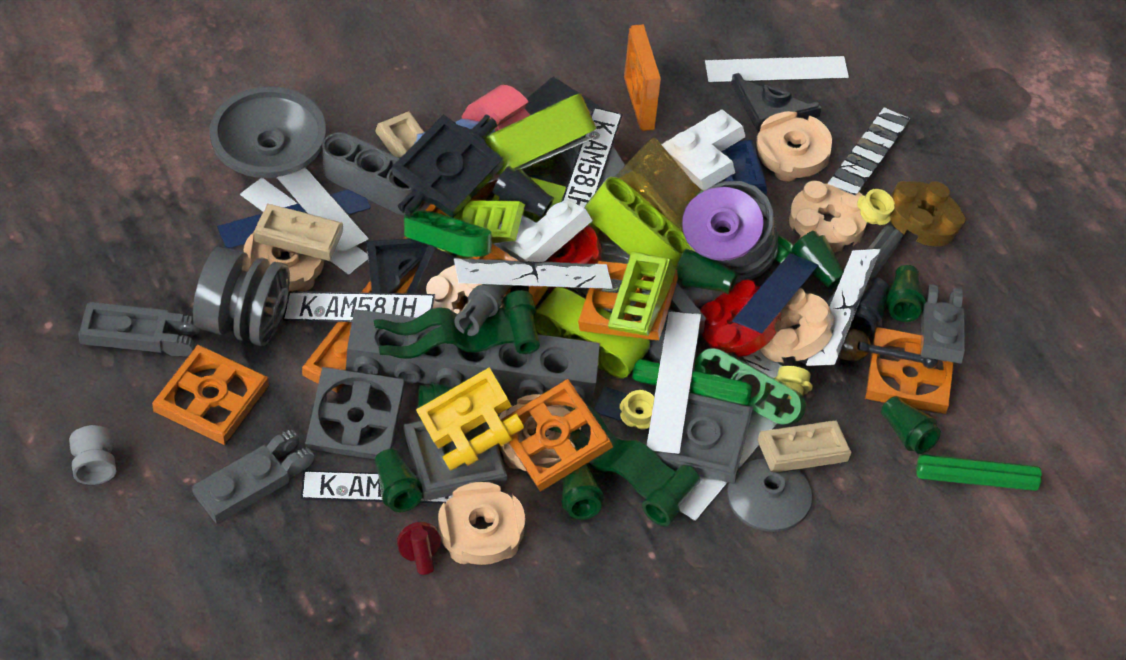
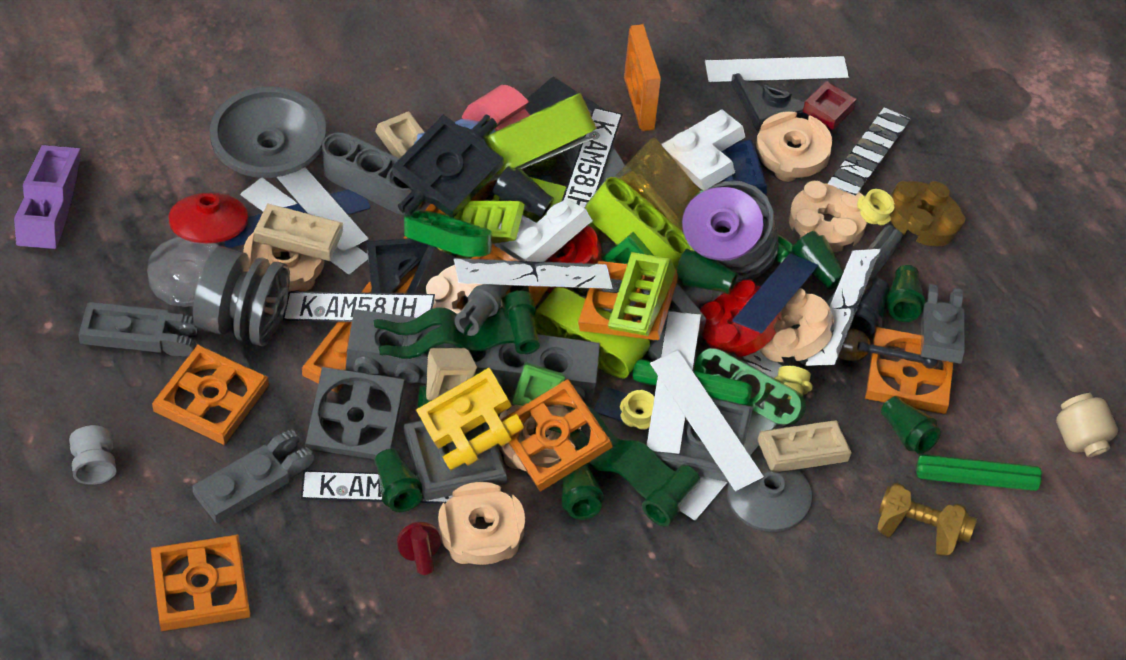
(47, 197): none -> medium lavender slope
(176, 270): none -> clear tile
(203, 612): none -> orange piece
(208, 218): none -> red dish
(447, 370): none -> tan slope
(535, 382): none -> bright green tile
(622, 251): none -> green tile
(706, 420): none -> white sticker
(829, 105): none -> dark red tile
(952, 523): none -> pearl gold piece
(1086, 424): none -> tan head

